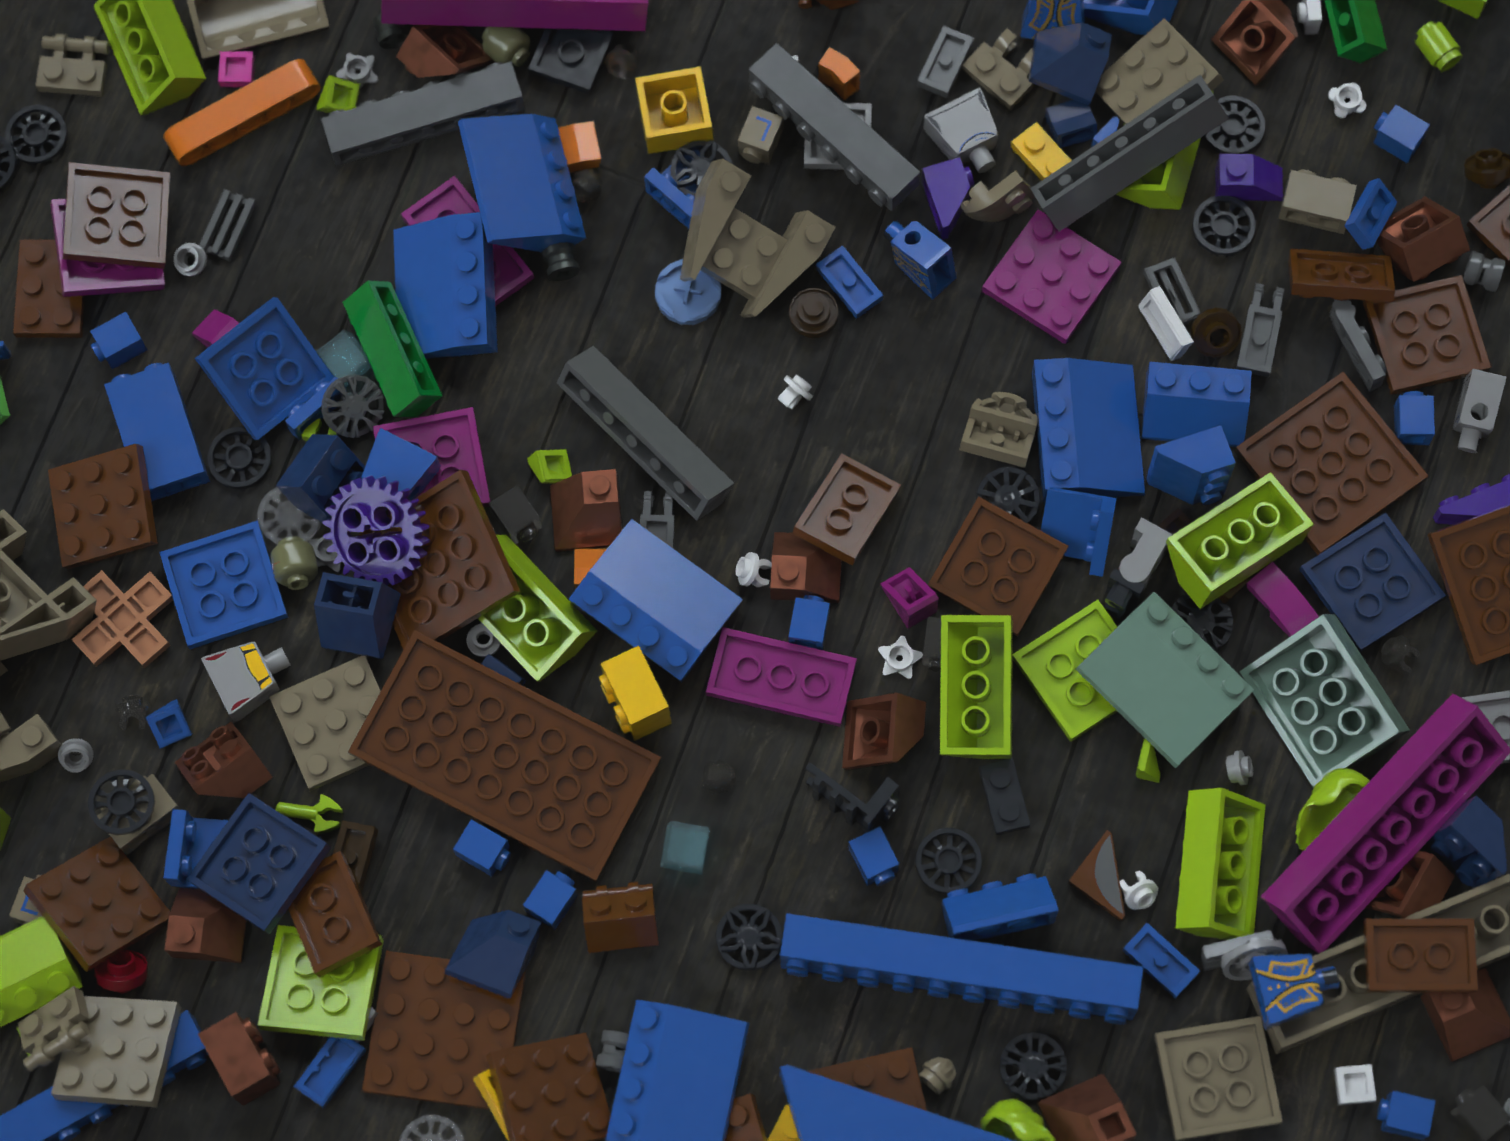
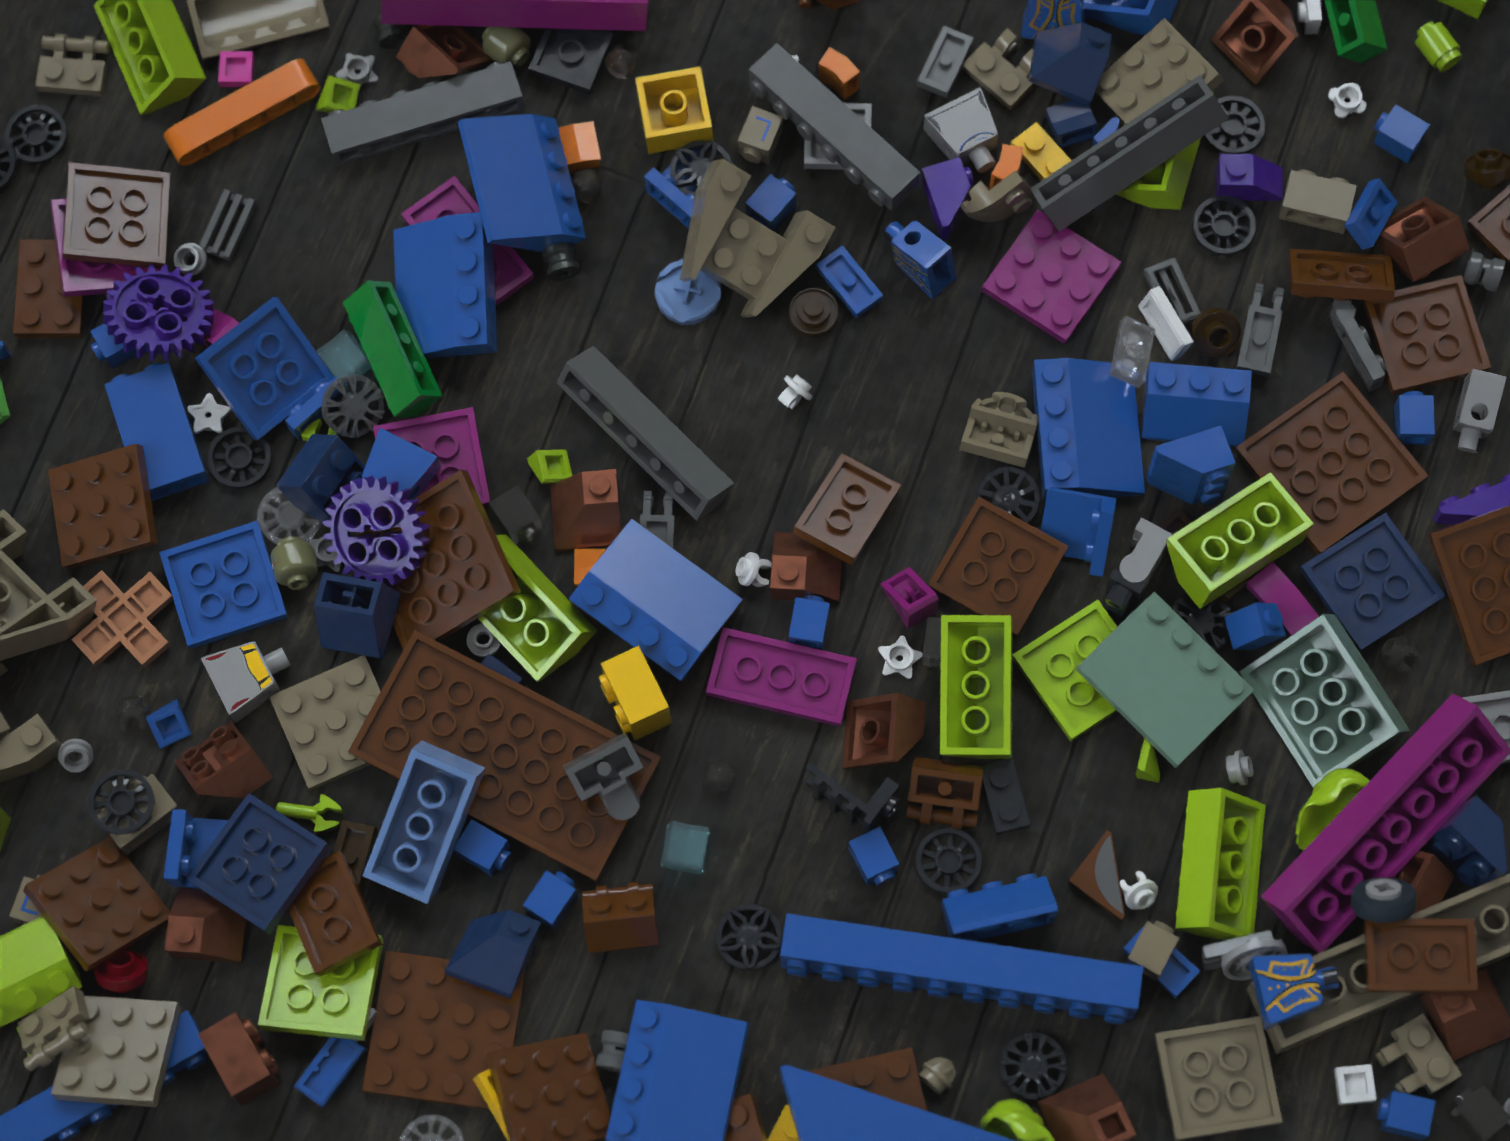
(166, 320): none -> dark purple gear
(212, 423): none -> white plate
(424, 821): none -> medium blue brick
(606, 773): none -> dark grey brick
(771, 202): none -> blue brick
(945, 785): none -> reddish brown brick
(1009, 162): none -> orange piece
(1132, 351): none -> clear plate
(1153, 948): none -> dark tan brick
(1255, 626): none -> blue brick
(1383, 900): none -> black wheel
(1424, 1053): none -> dark tan plate

